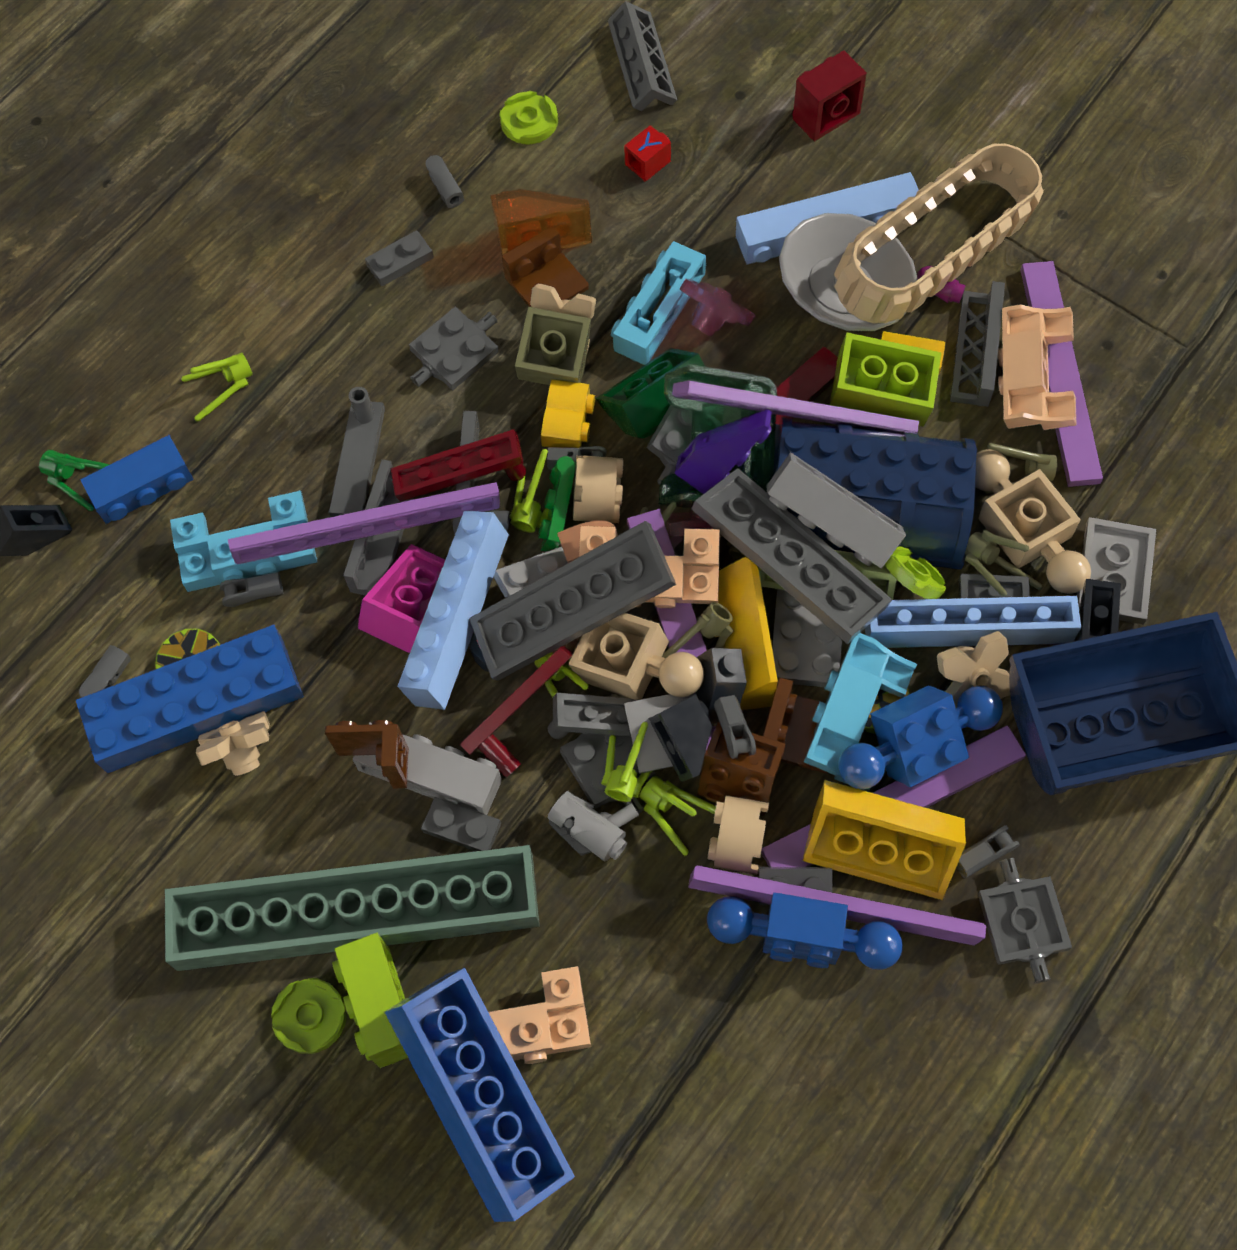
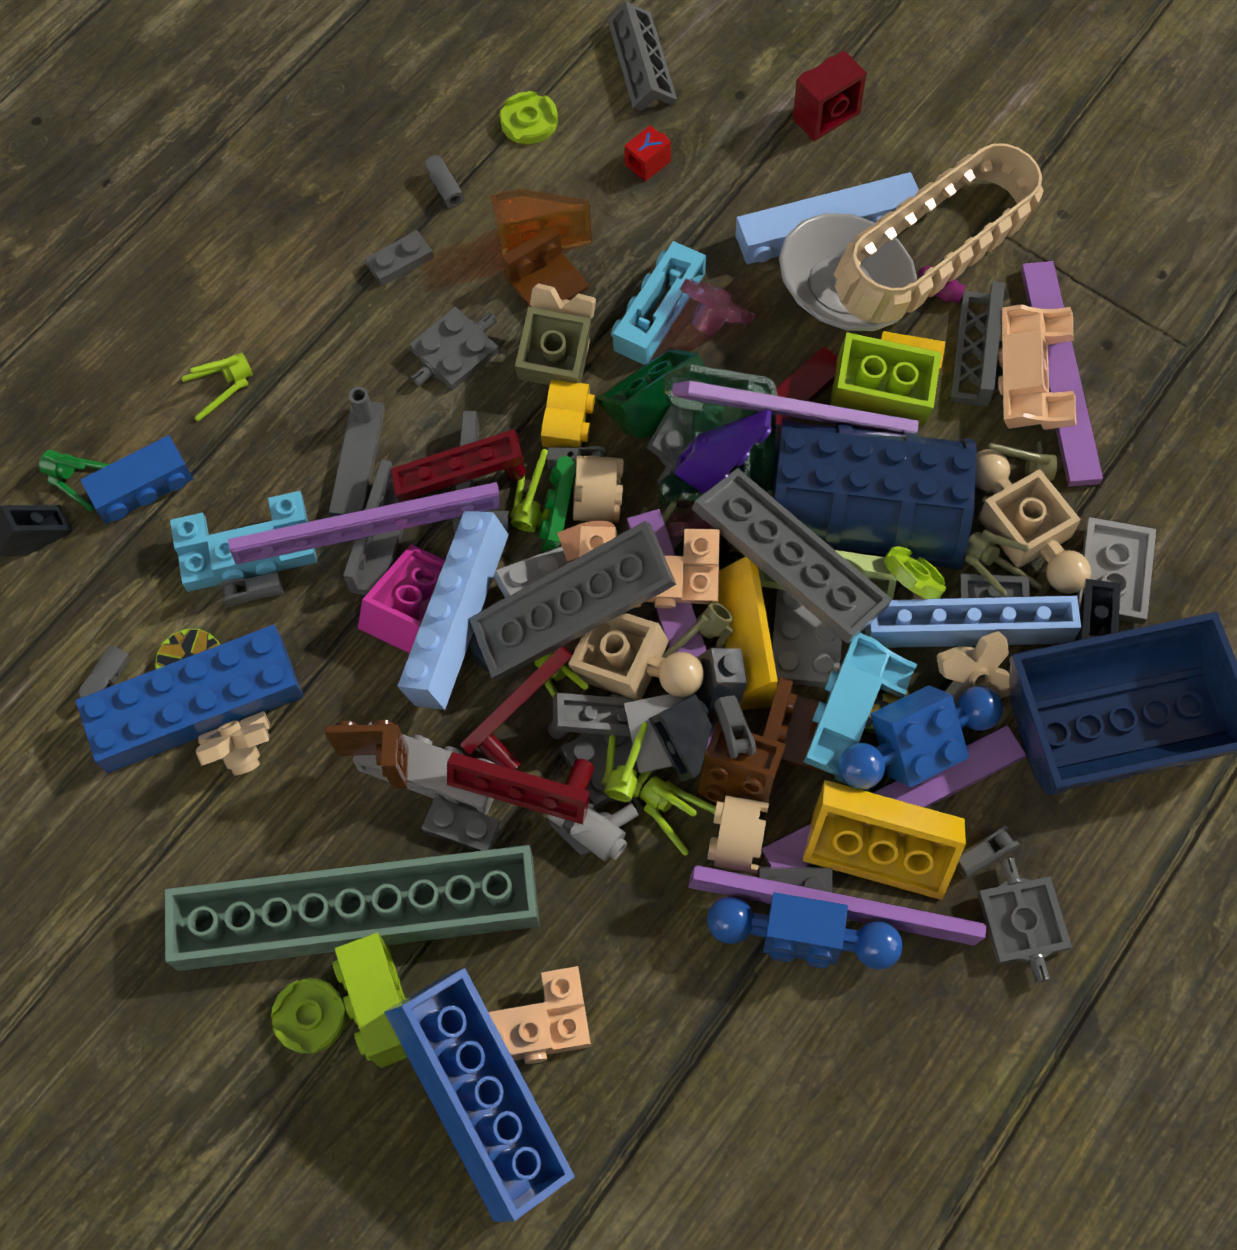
(525, 790): none -> dark red piece
(835, 511): light grey brick -> none

